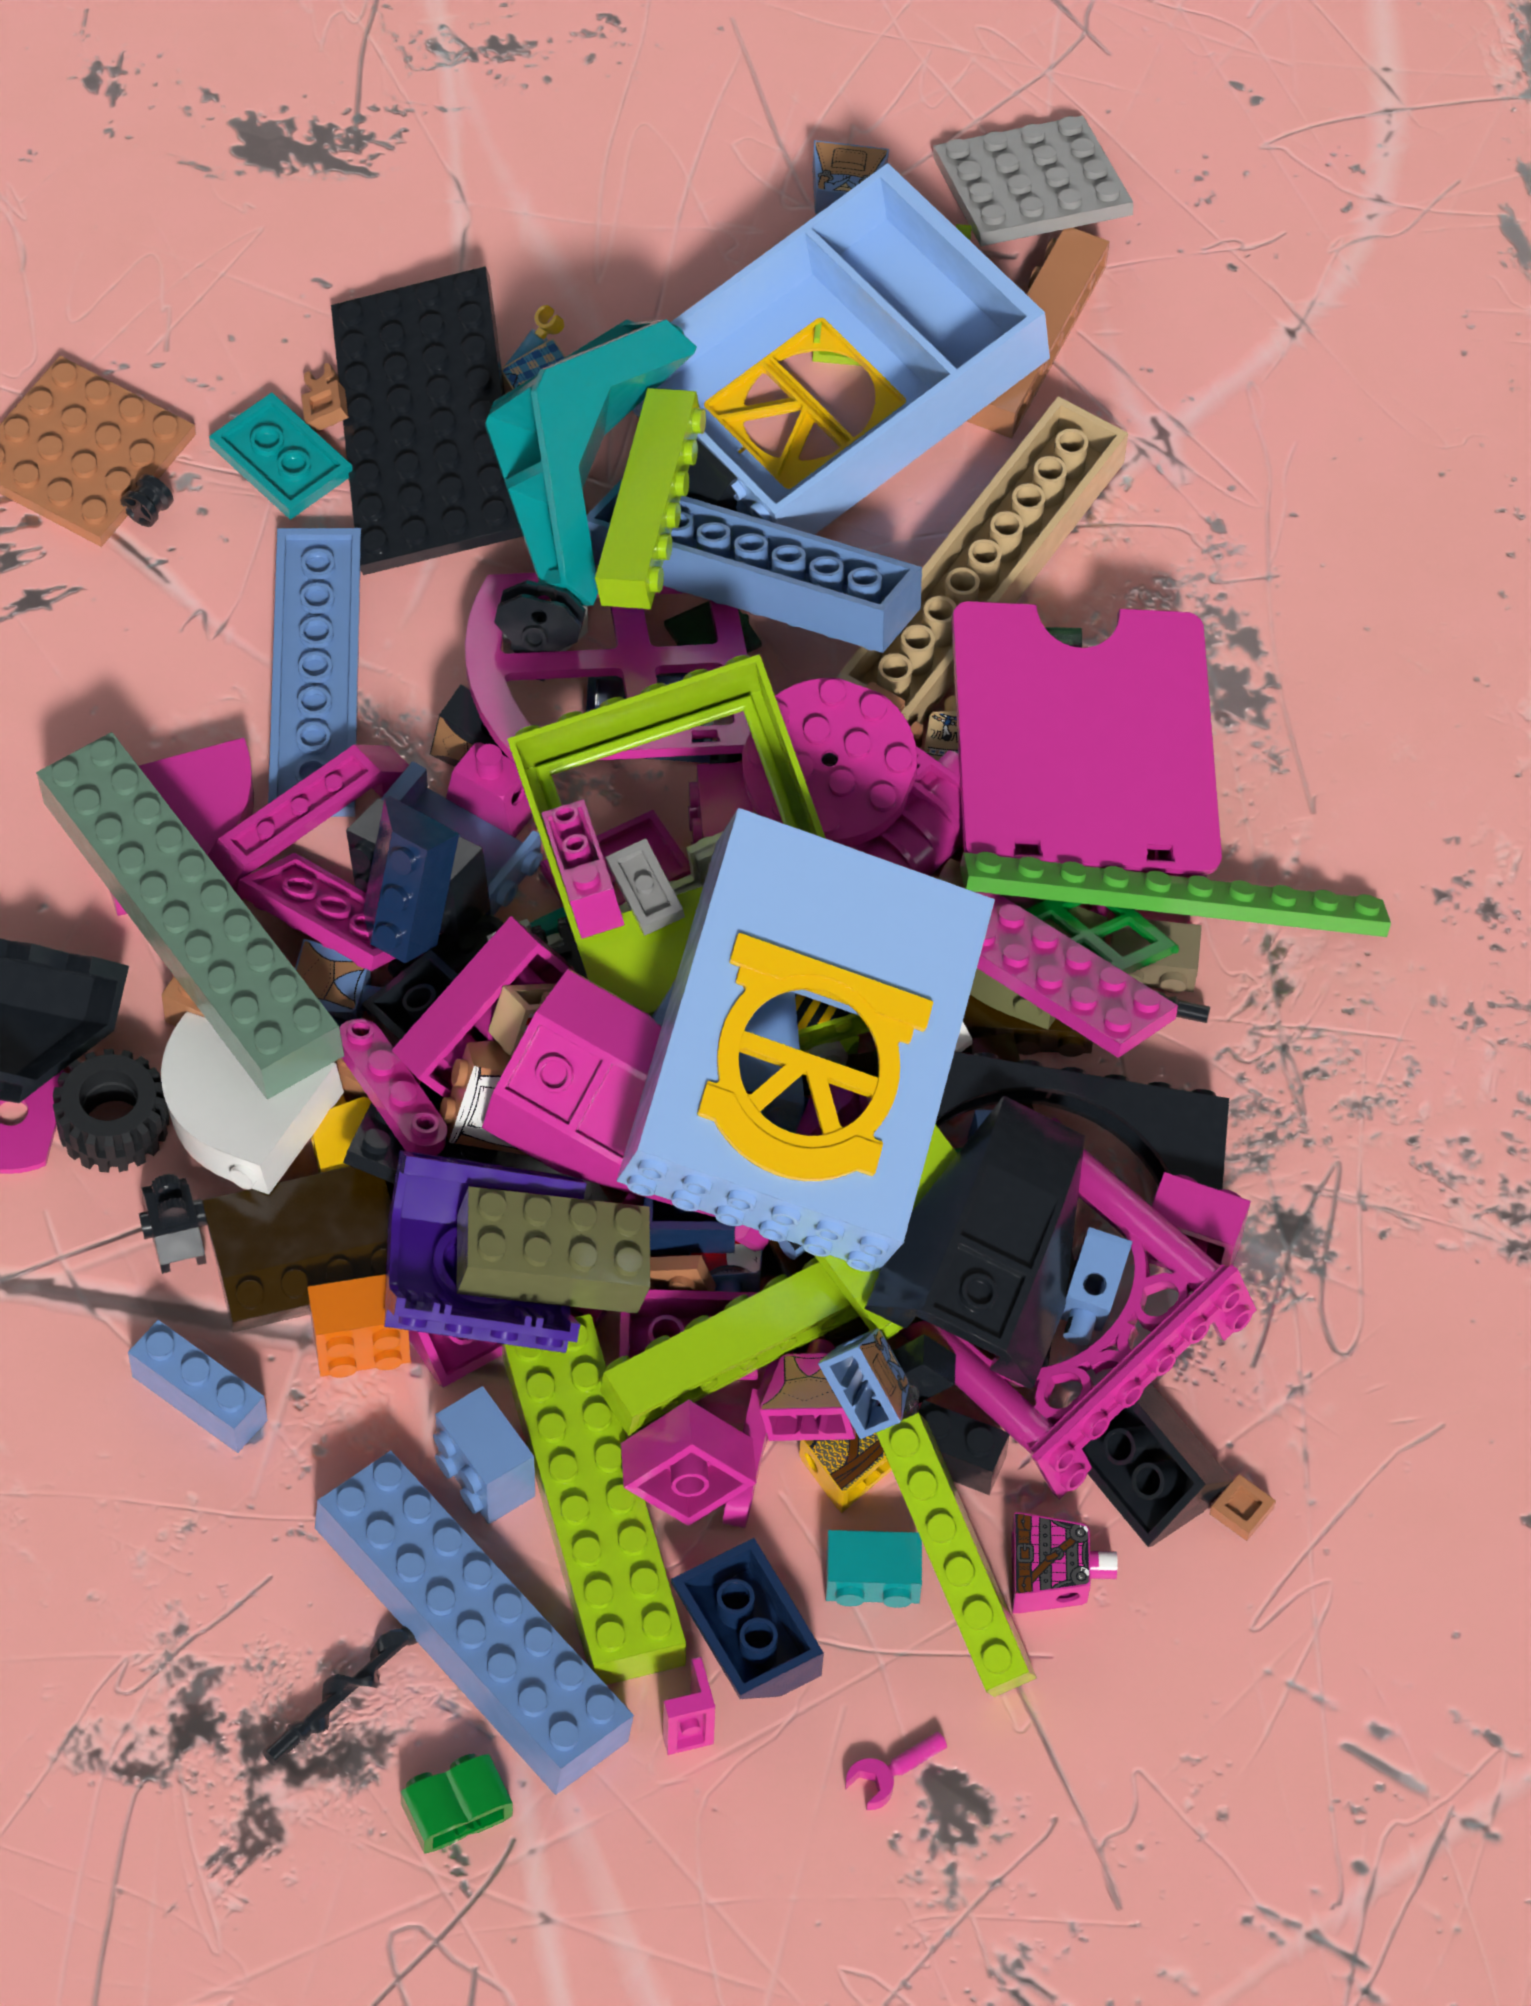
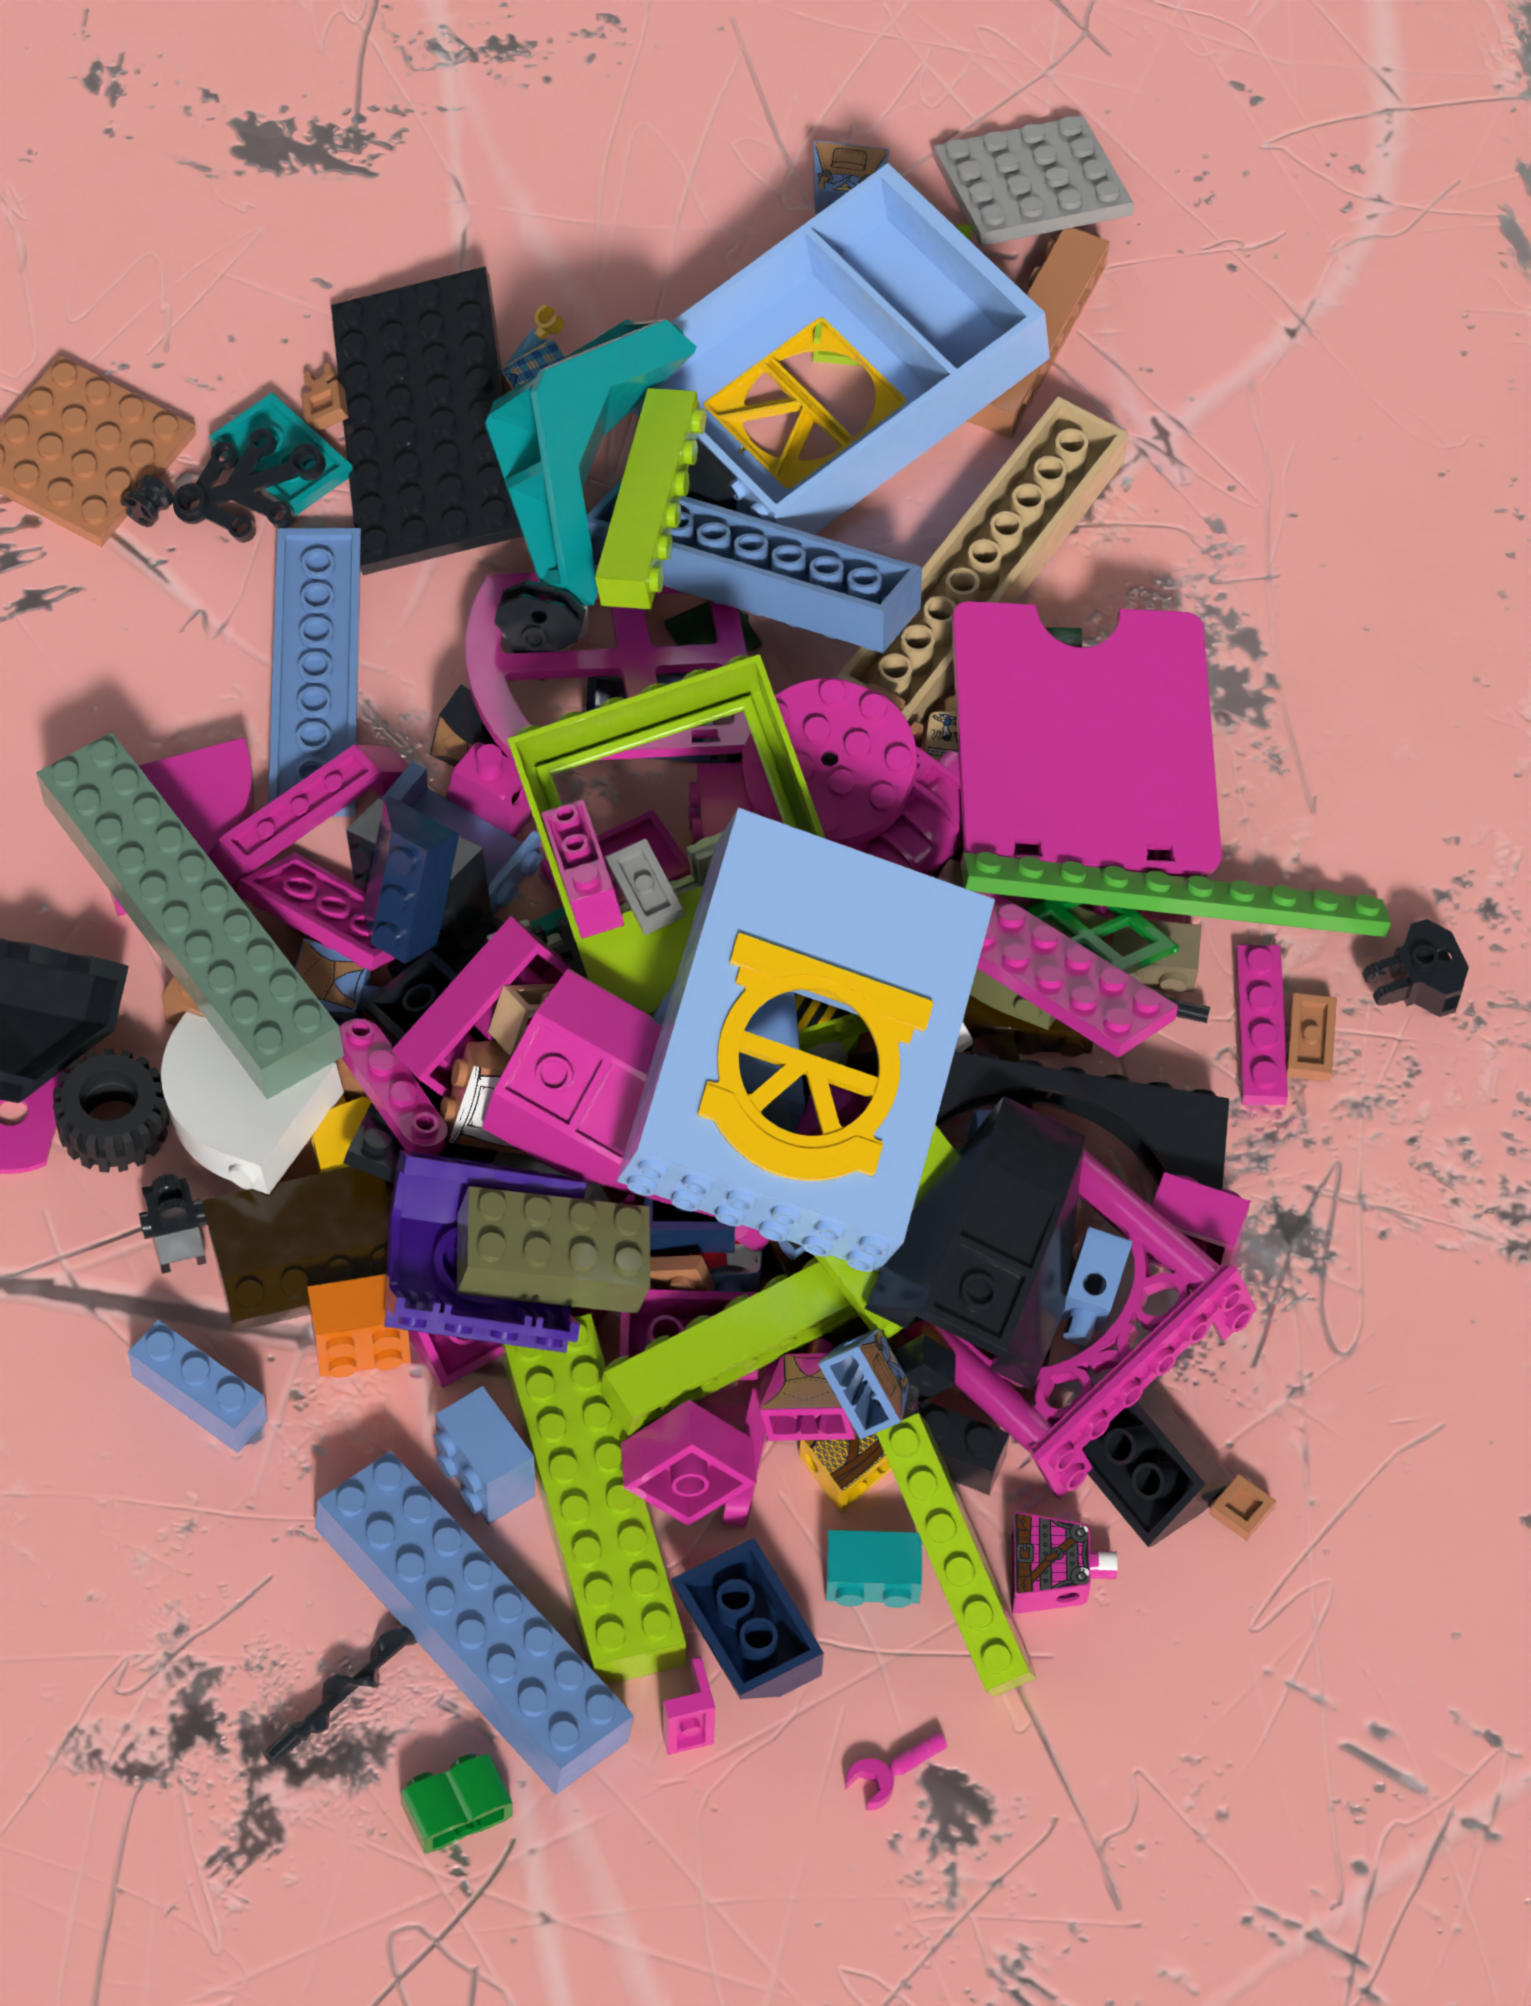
(243, 485): none -> black plant
(1261, 1025): none -> dark pink plate
(1311, 1037): none -> nougat plate
(1422, 971): none -> black hinge

